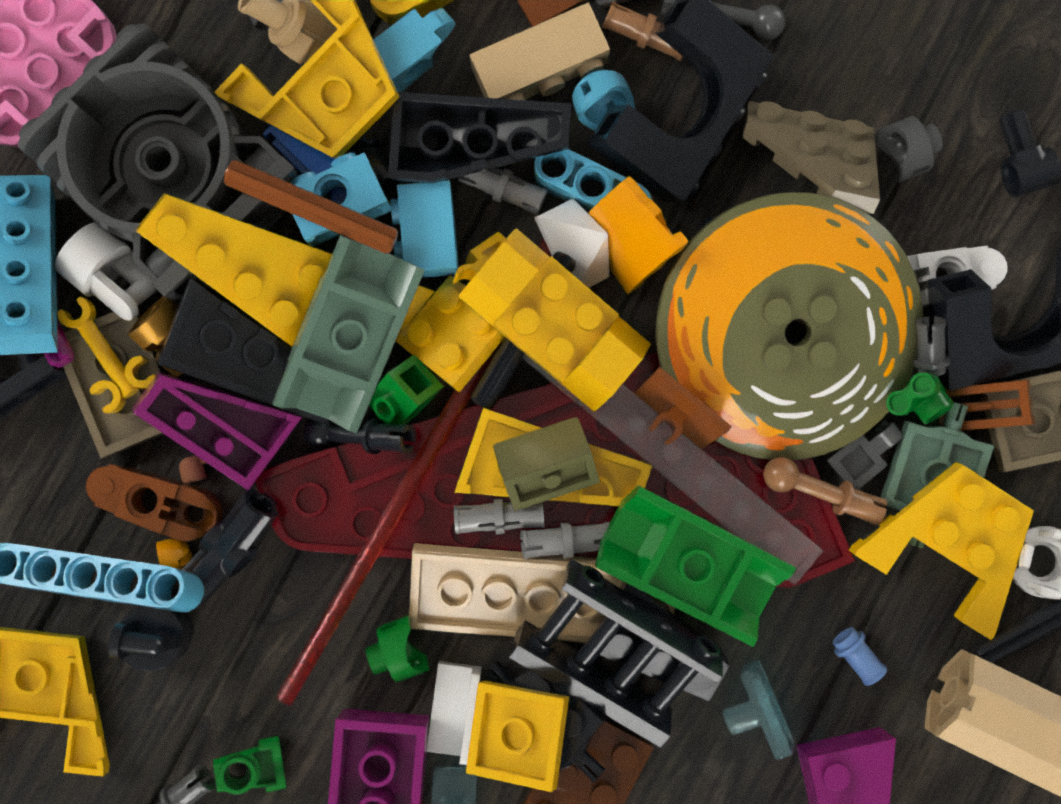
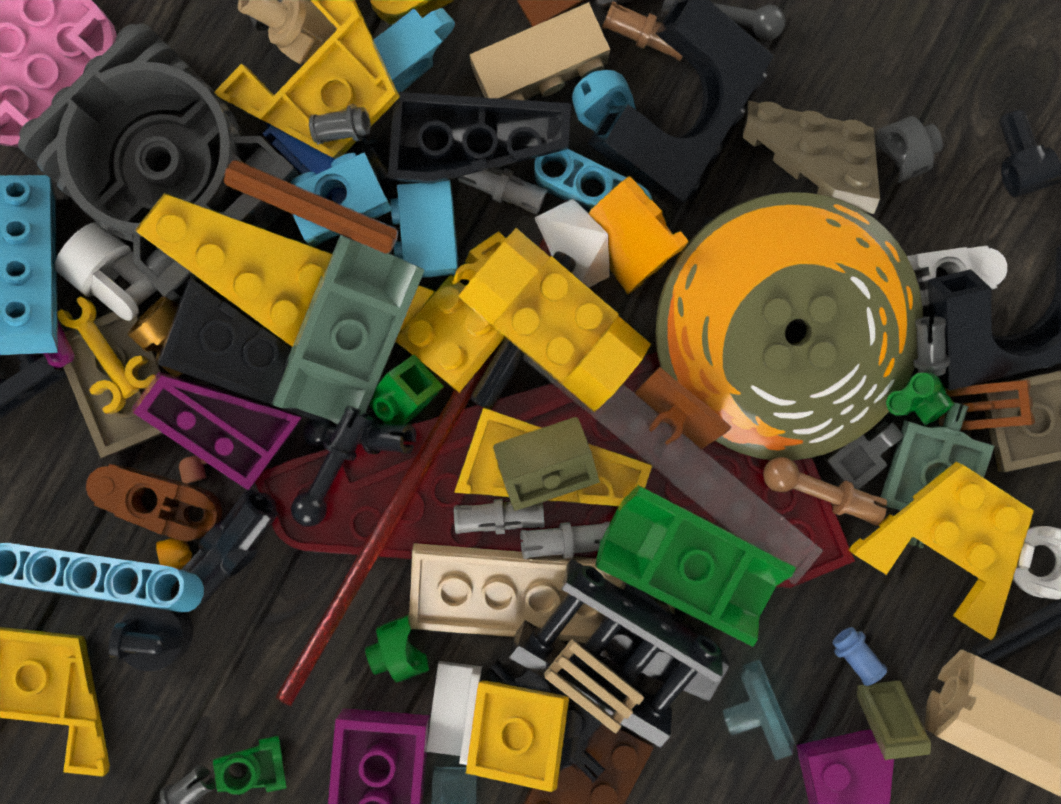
(310, 507): none -> black pin
(339, 125): none -> dark grey pin
(623, 709): none -> tan tile
(893, 720): none -> olive tile

